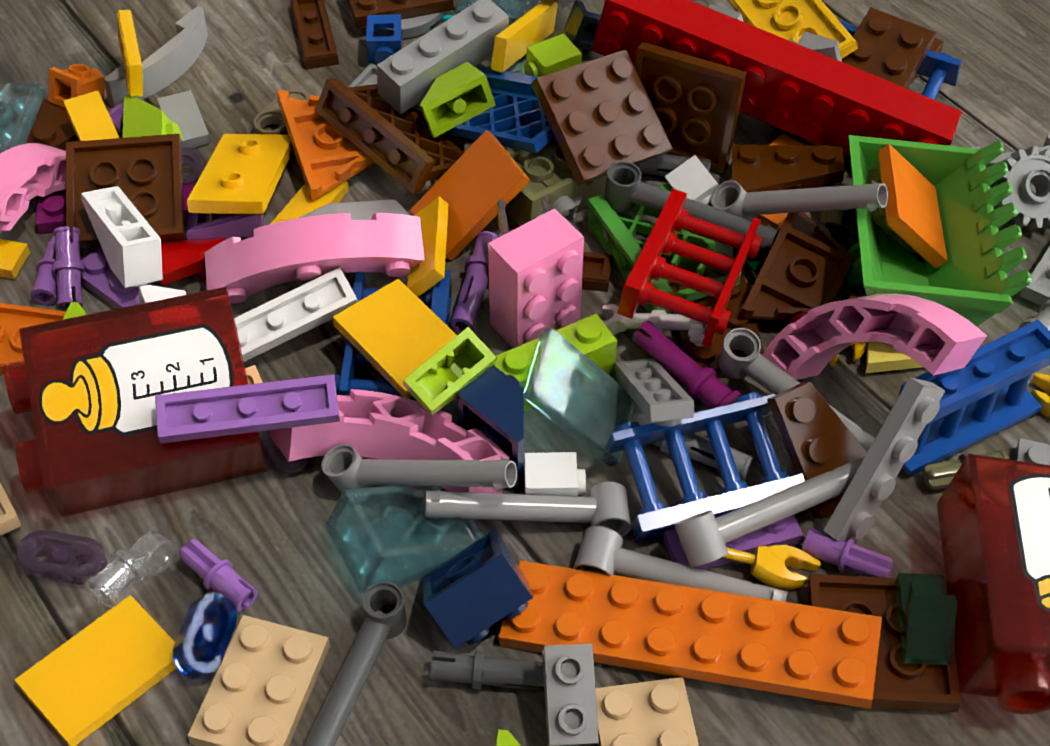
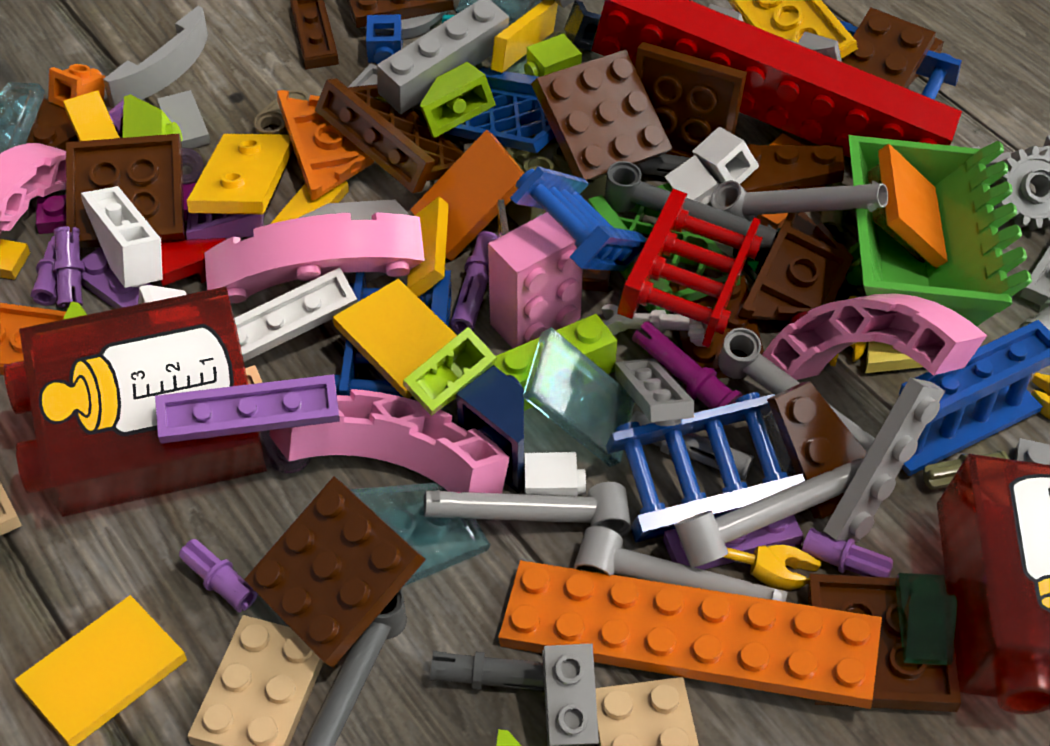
(65, 557): clear purple plate -> none
(130, 53): yellow tile -> none
(147, 556): clear connector -> none
(203, 644): clear blue plate -> none
(334, 571): none -> reddish brown plate
(350, 471): light grey piece -> none
(475, 590): dark blue slope -> none
(597, 241): none -> blue fence
(726, 156): none -> white brick

